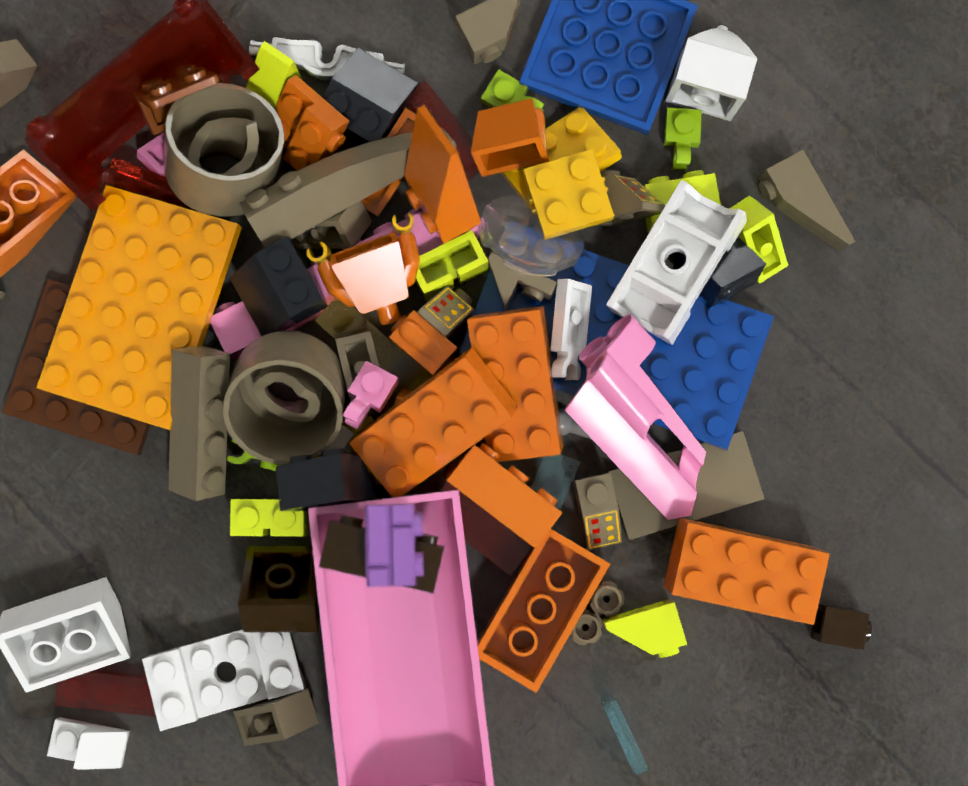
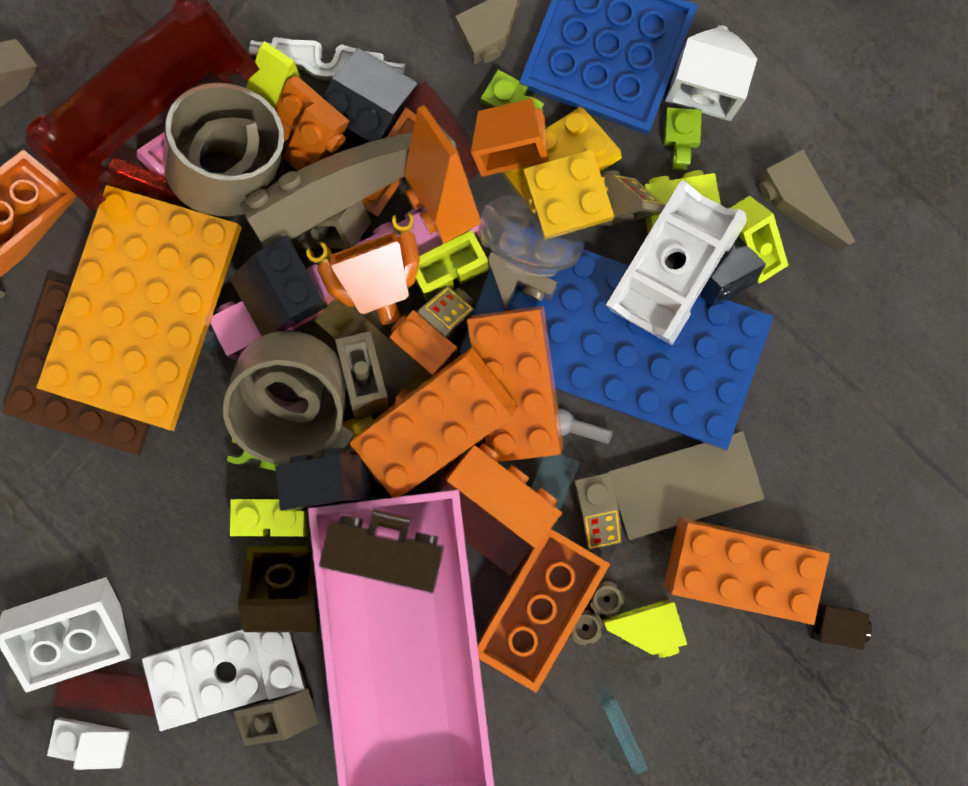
(159, 95): dark orange bracket -> none
(198, 422): dark tan brick -> none
(369, 390): bright pink plate -> none
(392, 545): medium lavender brick -> none
(570, 327): white plate -> none
(618, 409): bright pink panel -> none

